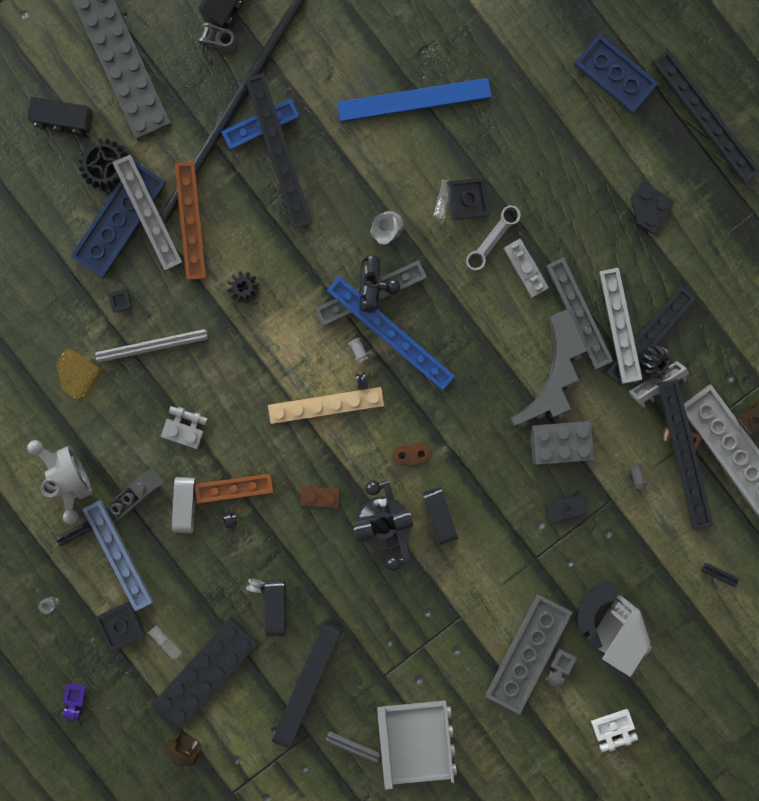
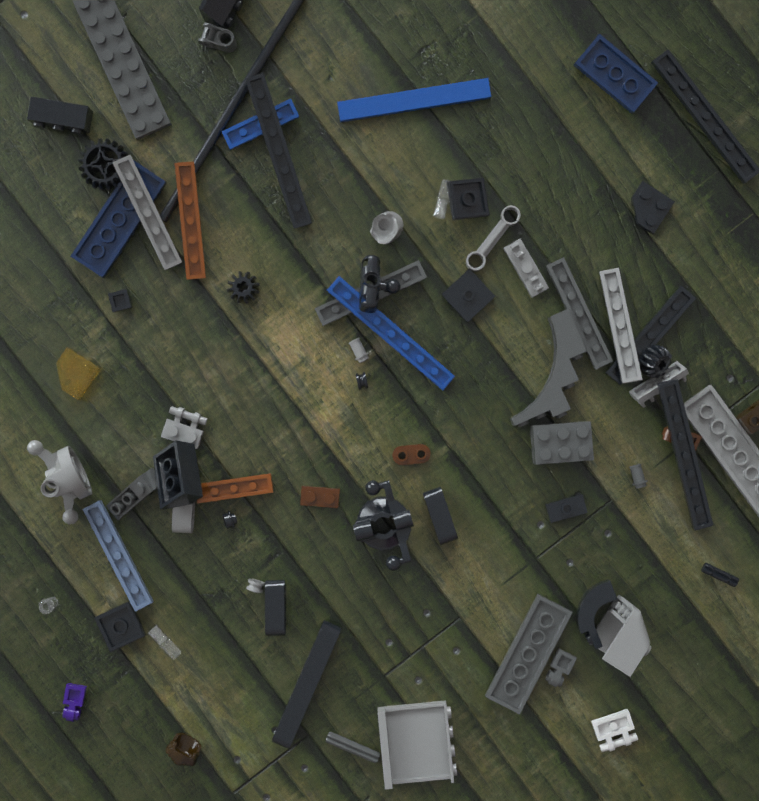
(74, 533): black axle -> none
(152, 345): light grey axle -> none
(177, 475): none -> black slope
(205, 673): black plate -> none
(325, 405): tan plate -> none
(468, 295): none -> black plate

